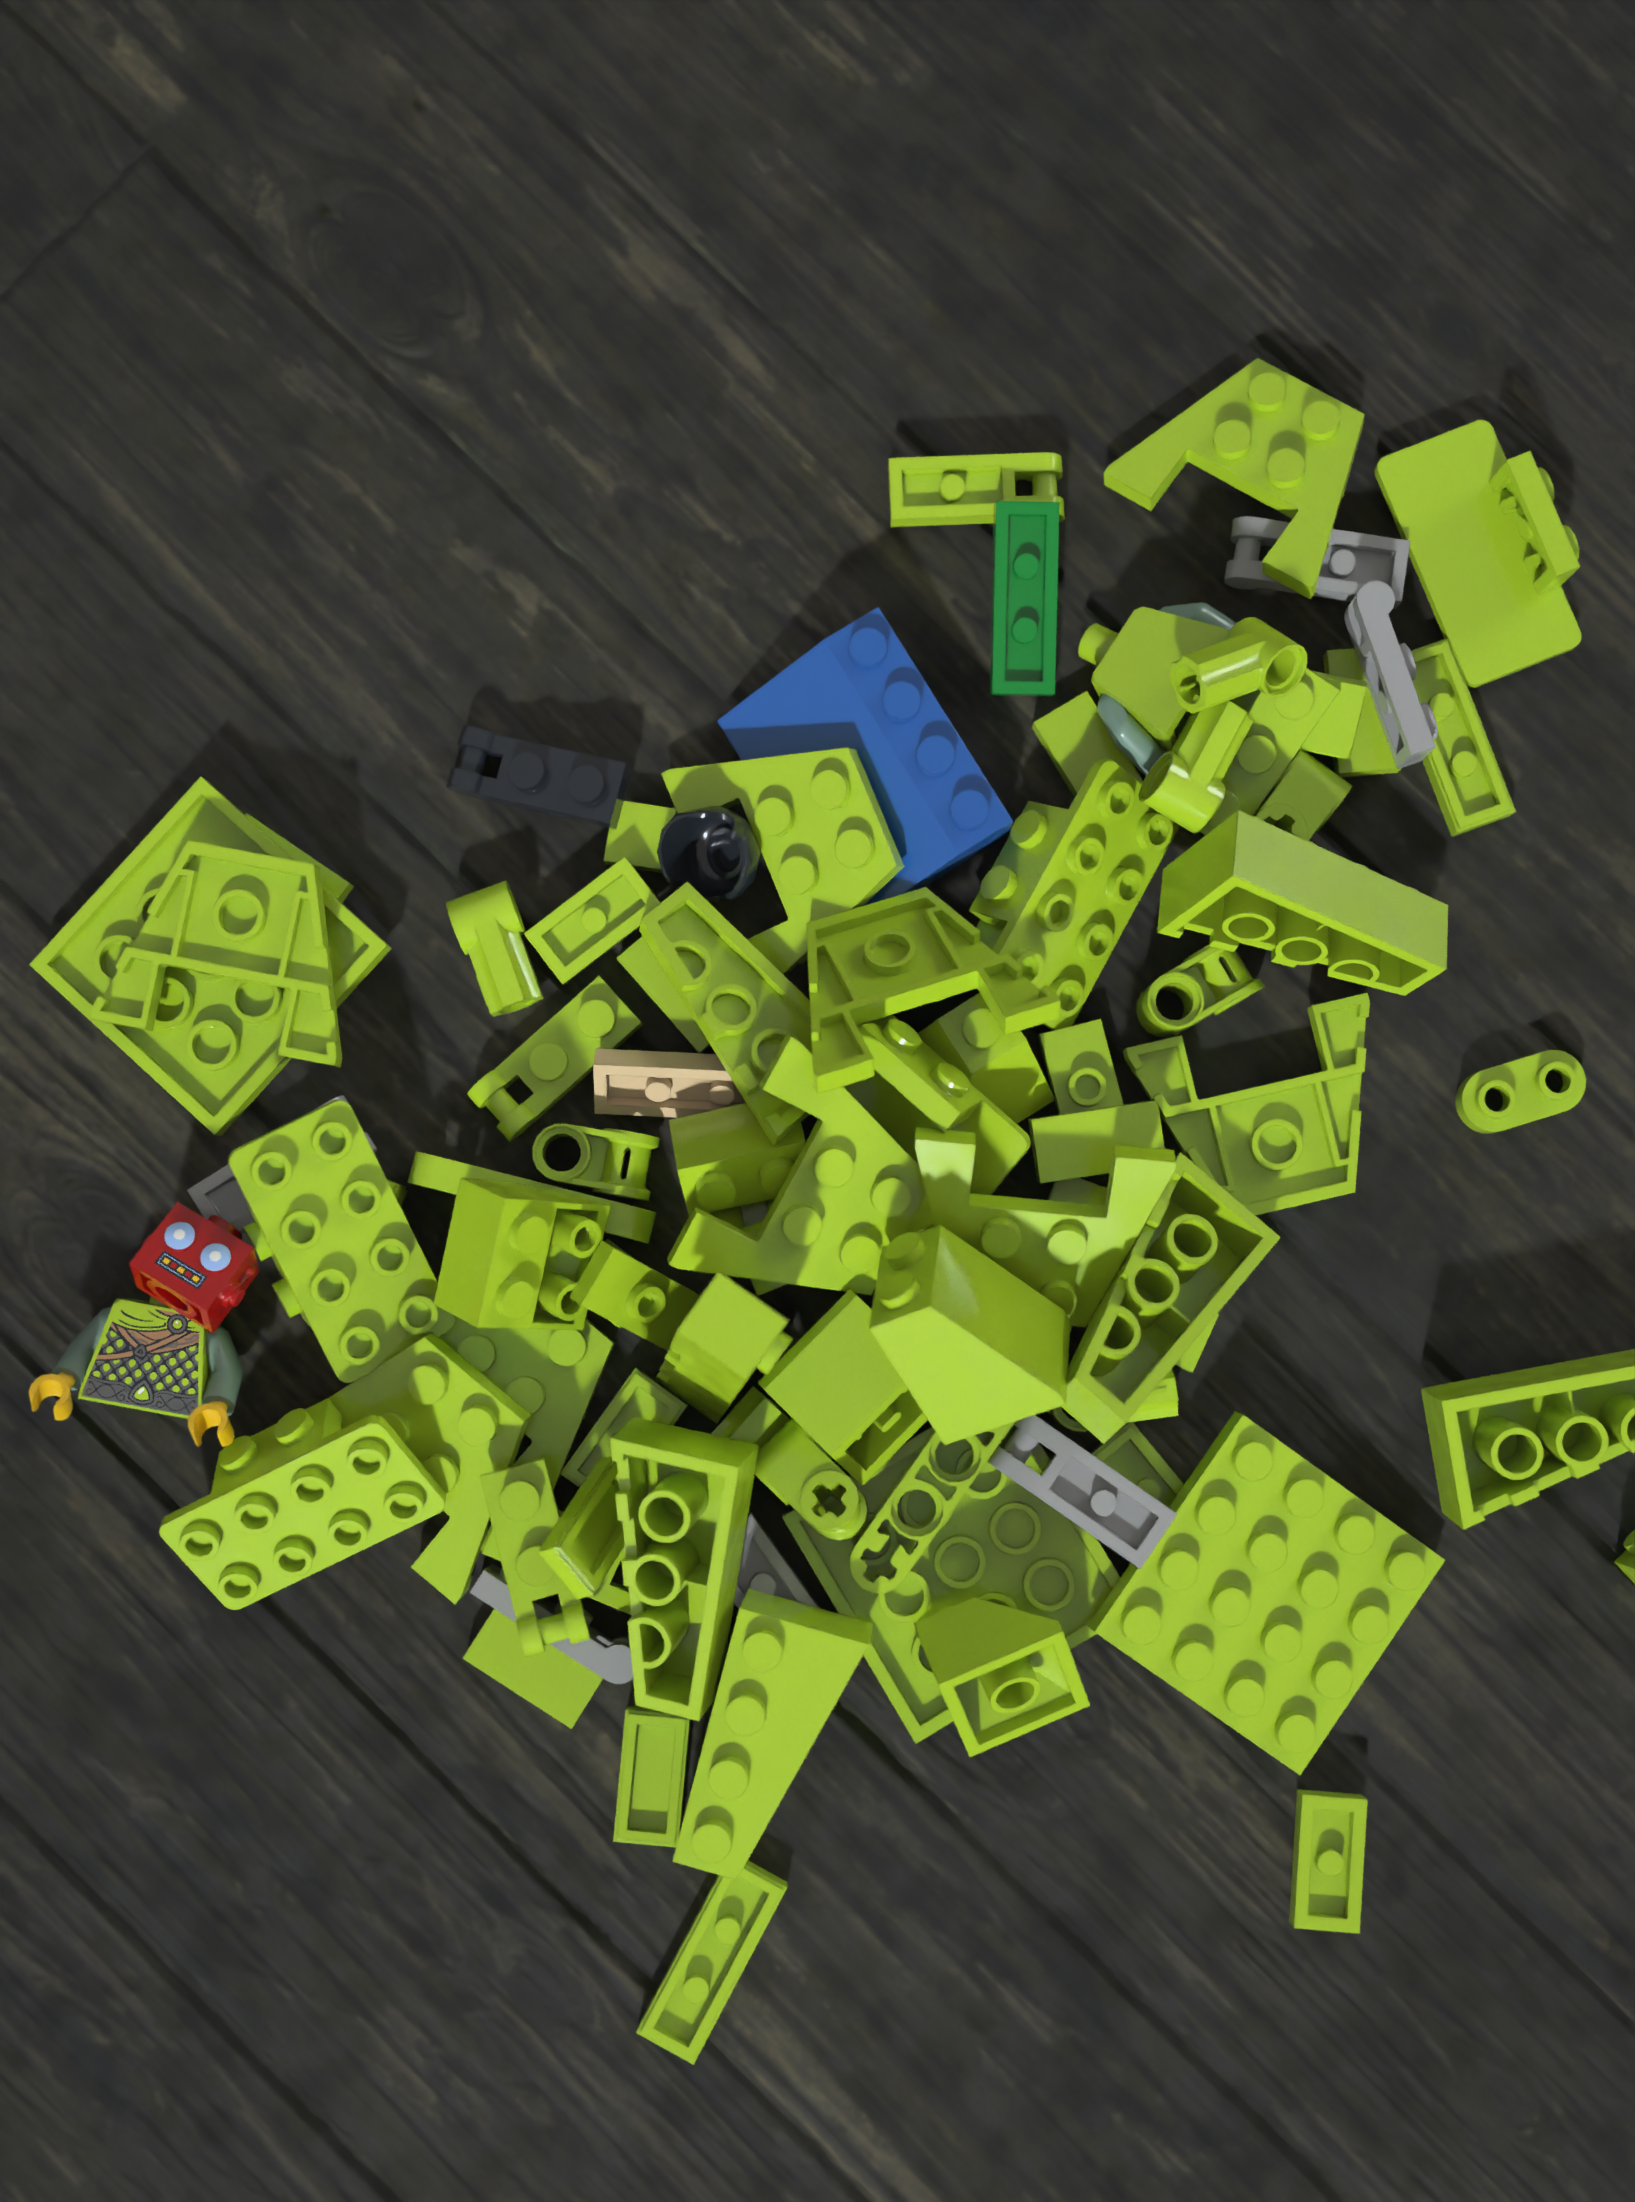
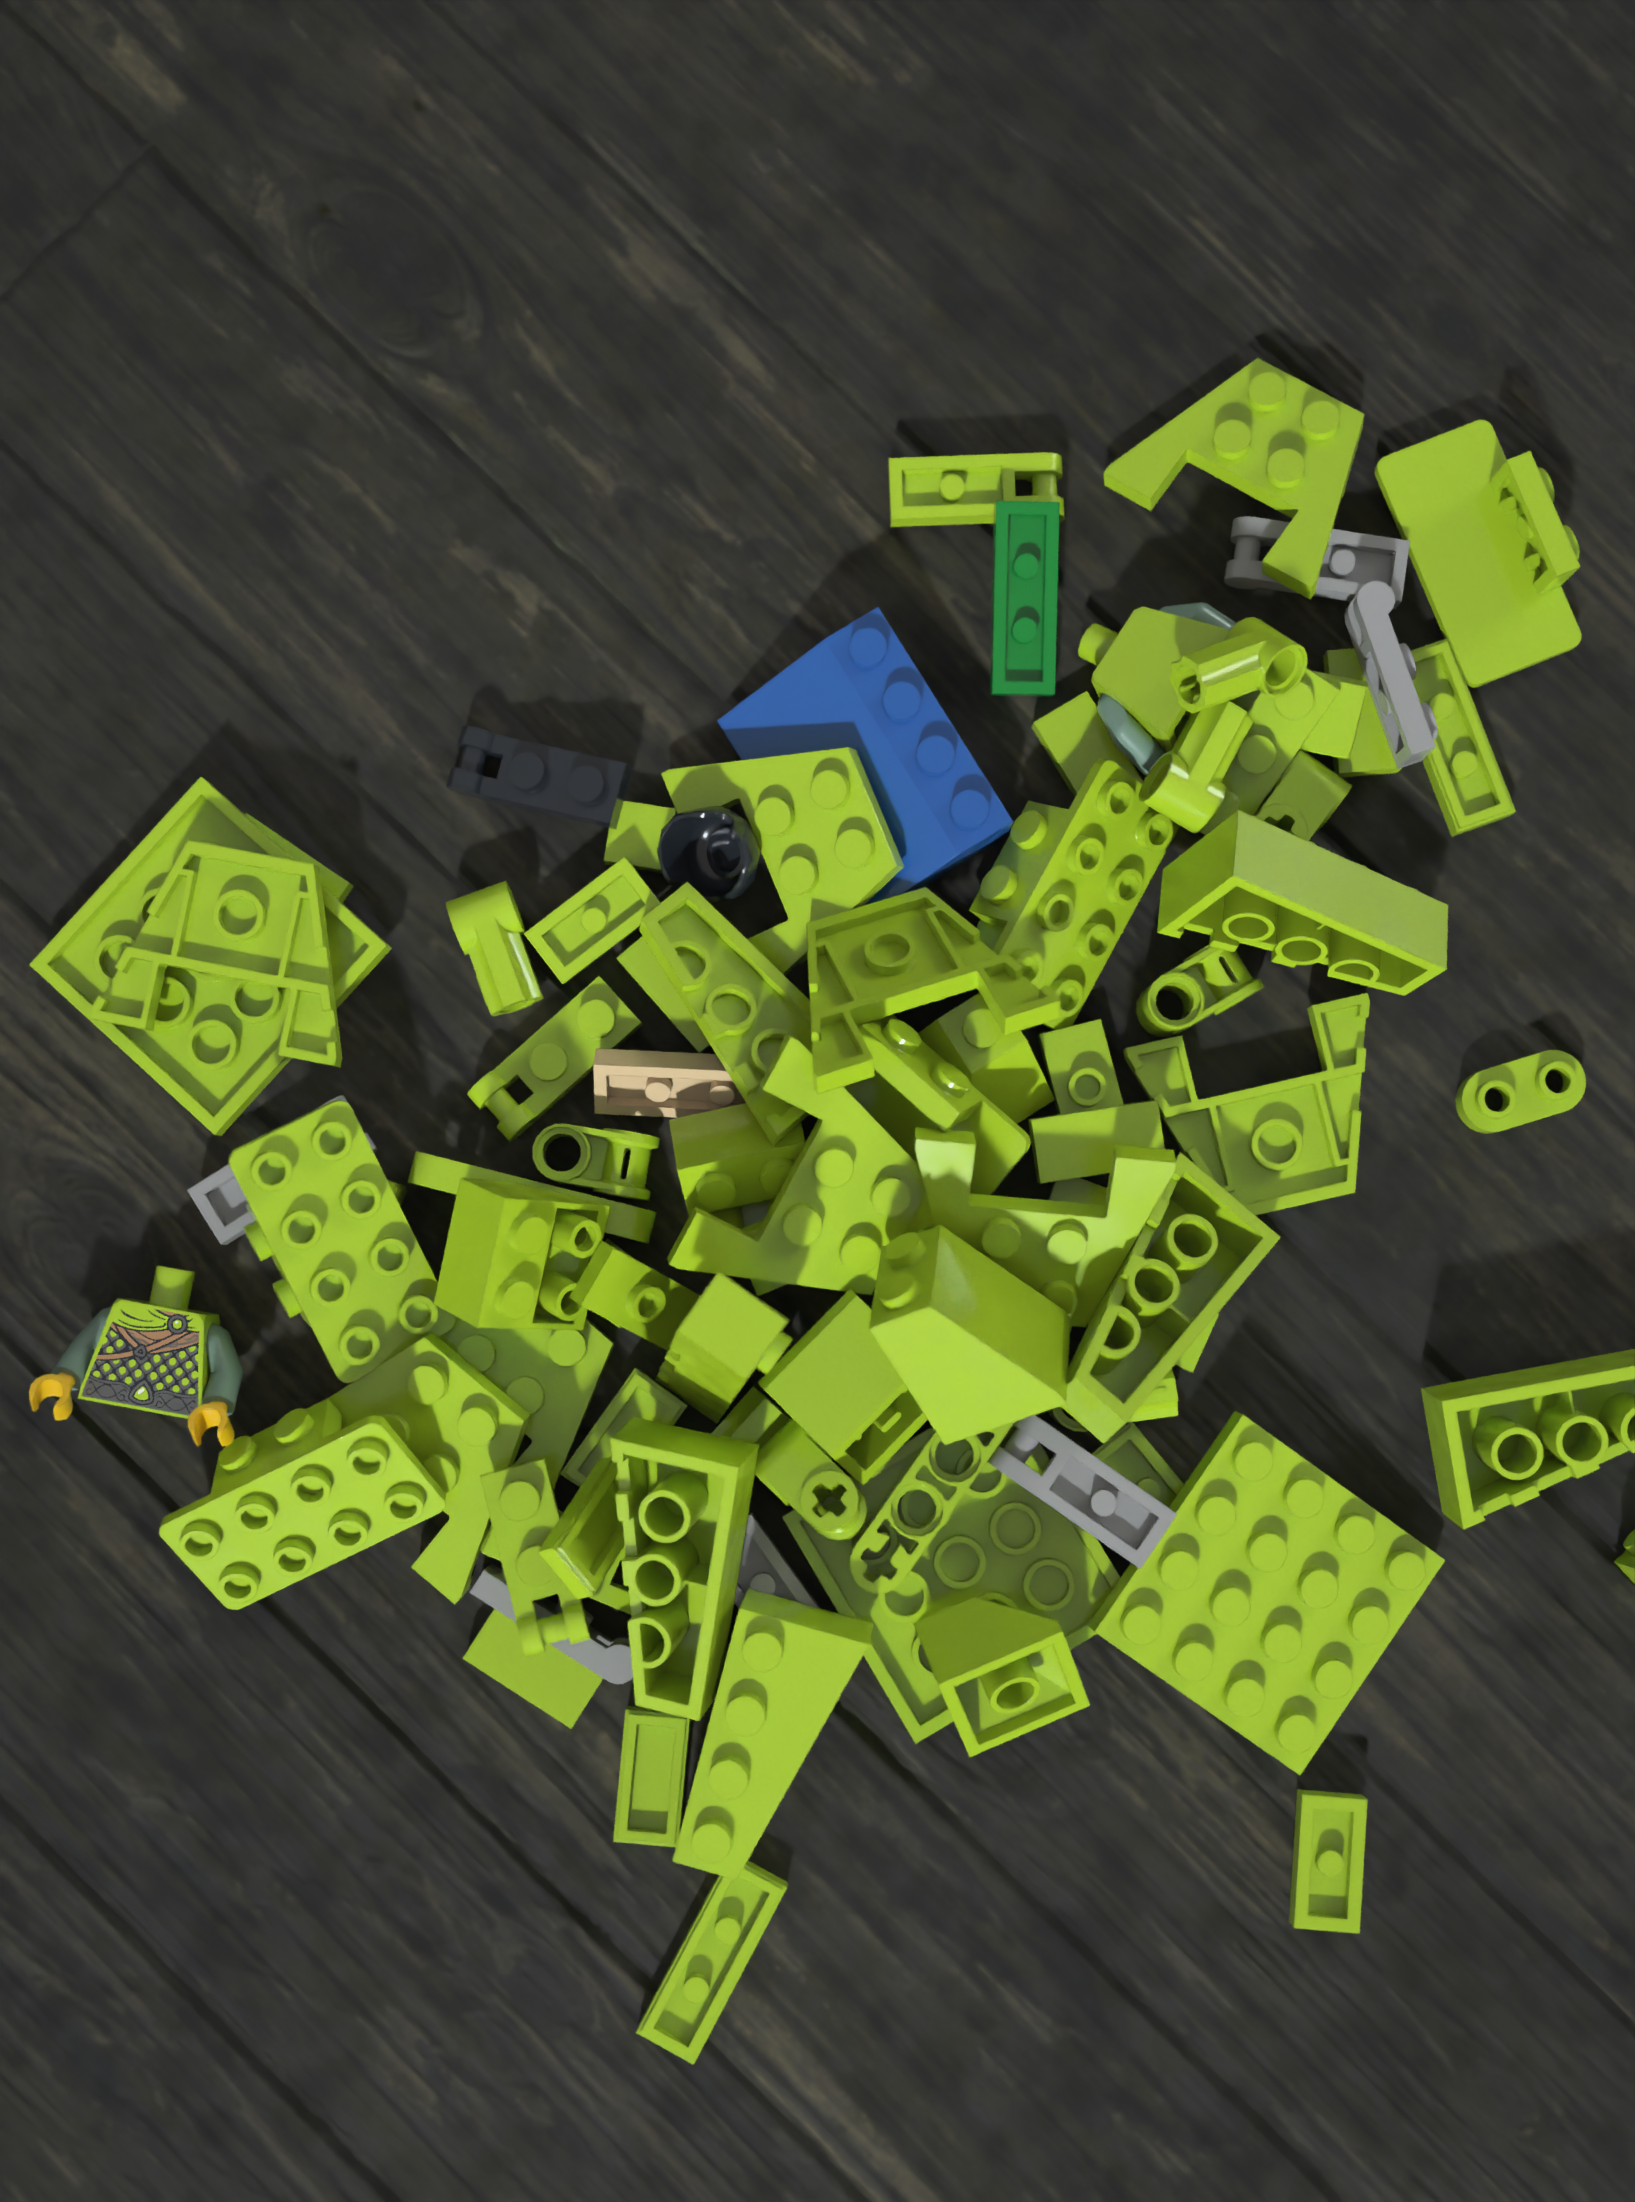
(195, 1266): red head -> none

